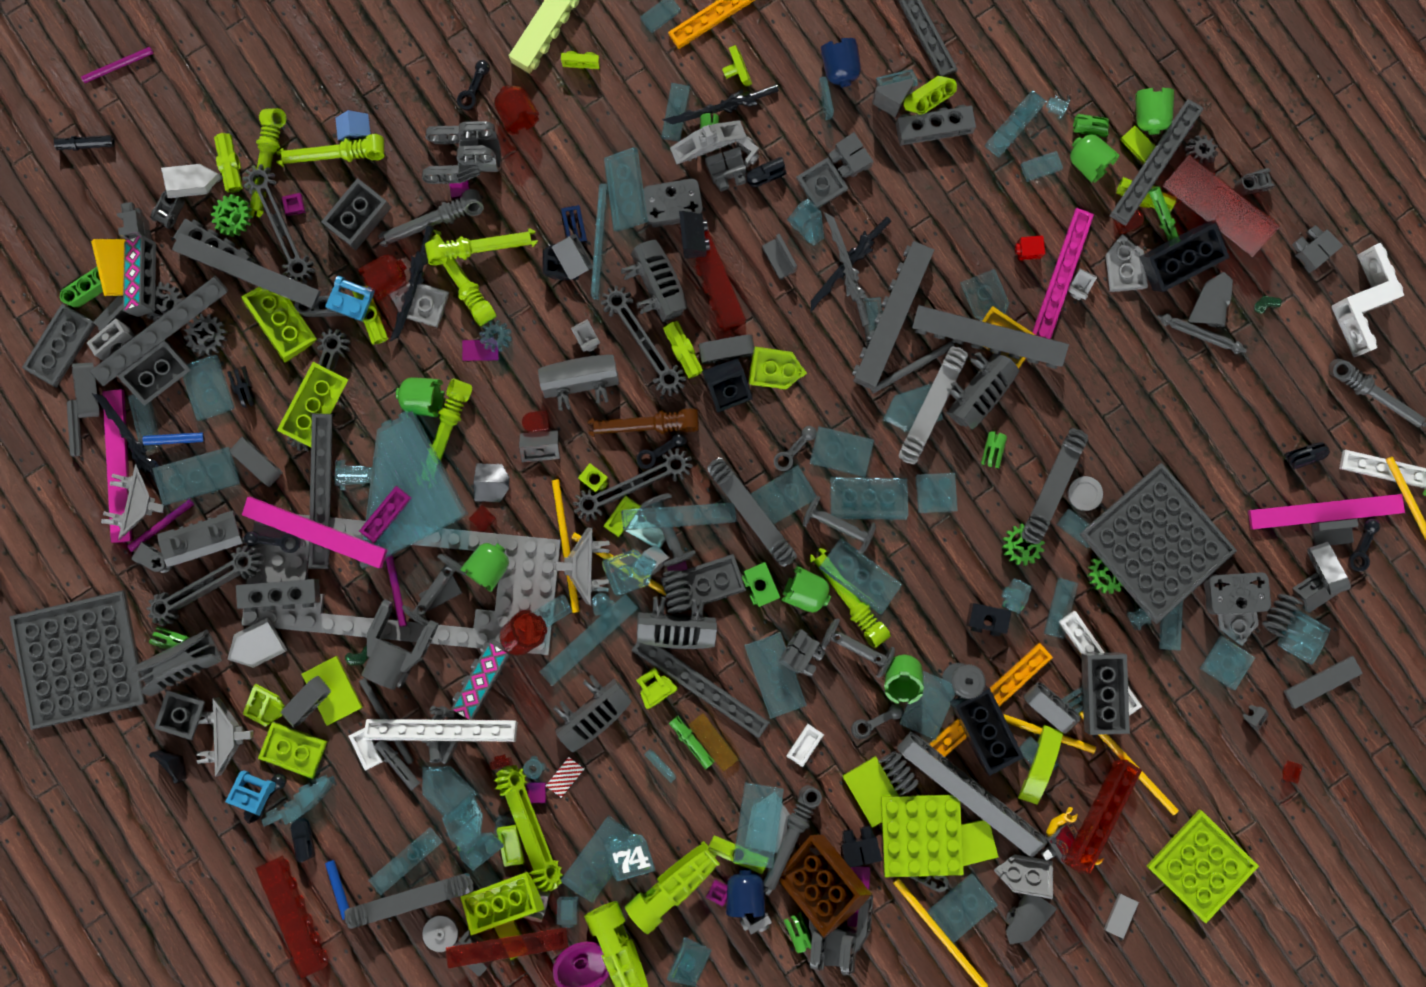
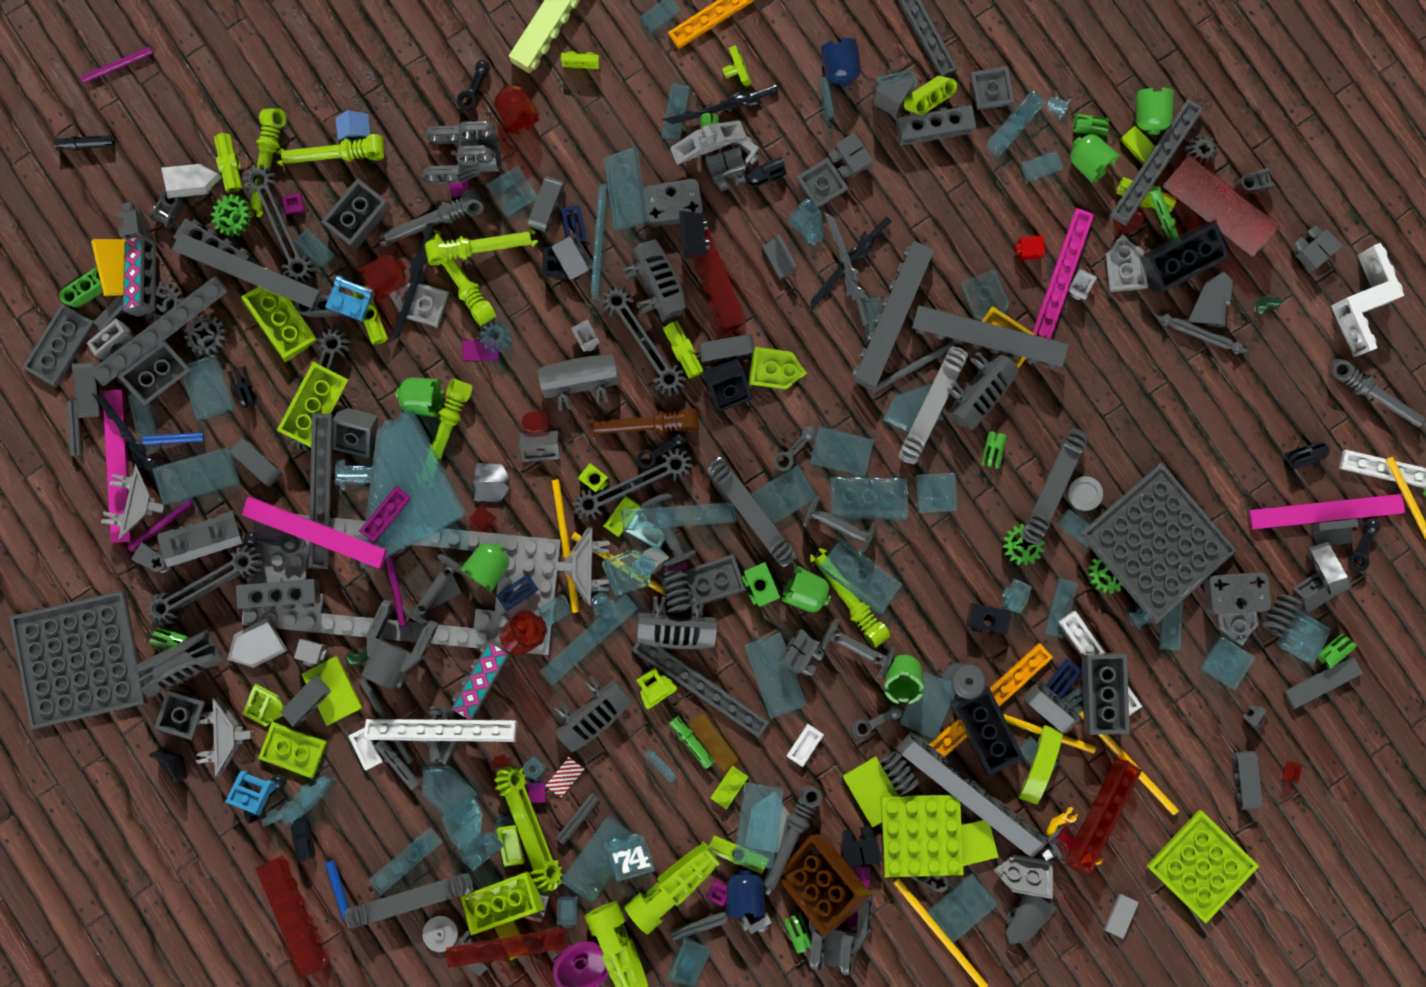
(310, 652): none -> light grey brick
(314, 248): none -> clear light blue tile
(354, 432): none -> dark grey slope
(512, 191): none -> clear light blue slope
(525, 596): none -> dark blue tile
(546, 203): none -> dark grey beam
(577, 819): none -> dark grey axle
(699, 926): none -> dark grey axle
(729, 787): none -> lime plate
(992, 88): none -> dark grey plate
(1072, 666): none -> dark blue tile
(1247, 780): none -> dark grey beam
(1336, 650): none -> bright green arm

